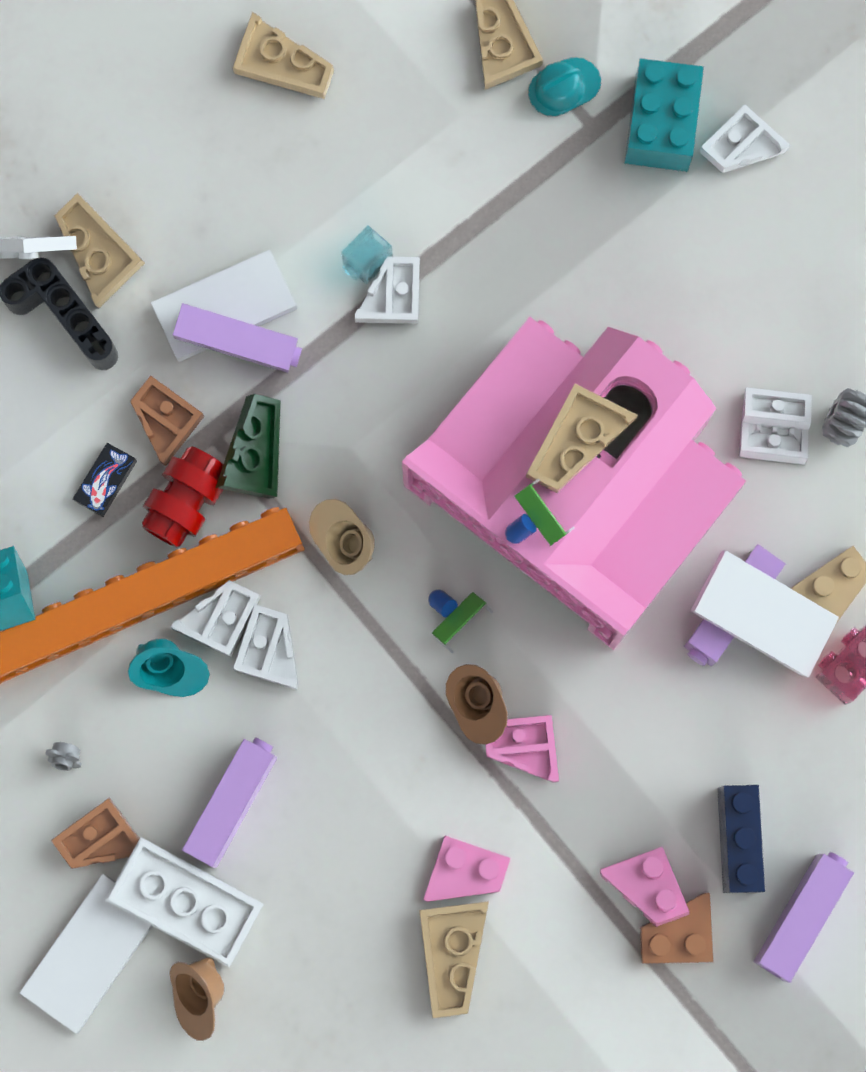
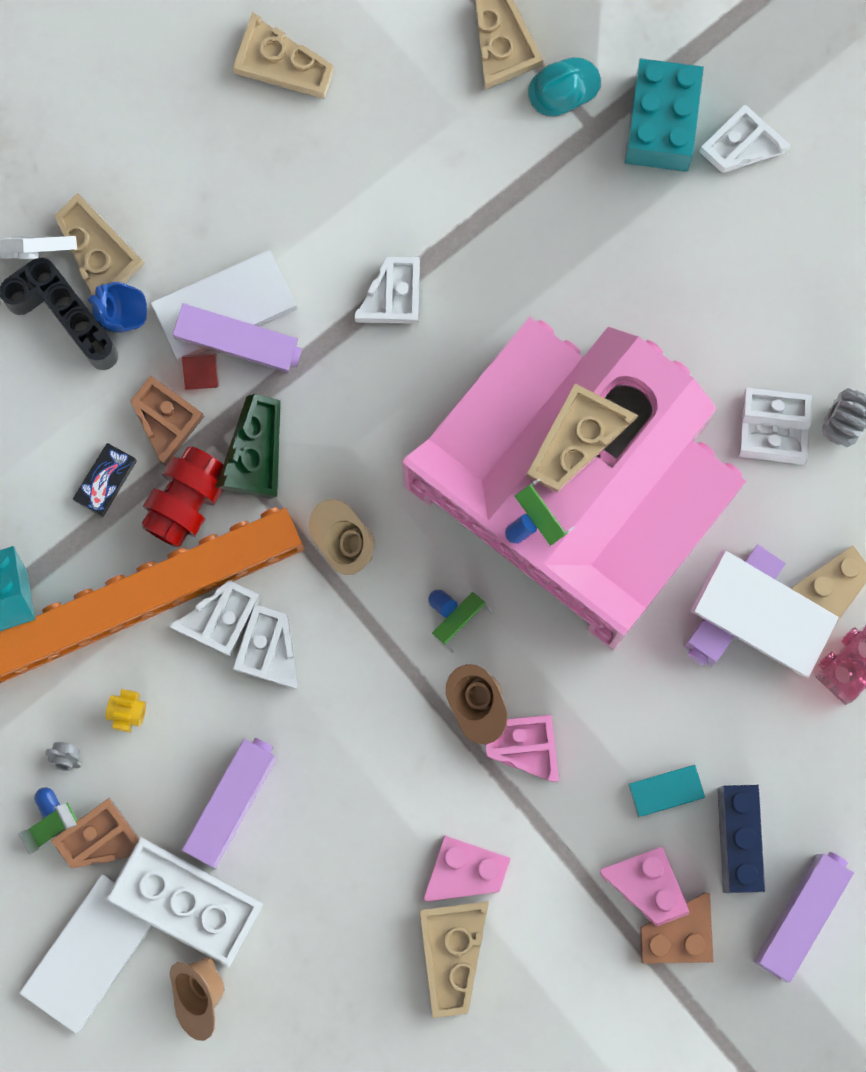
(55, 820): none -> piece
(119, 307): none -> blue hair
(125, 710): none -> yellow gear
(167, 669): teal piece -> none
(200, 371): none -> clear red plate
(365, 255): clear light blue brick -> none
(666, 790): none -> teal tile

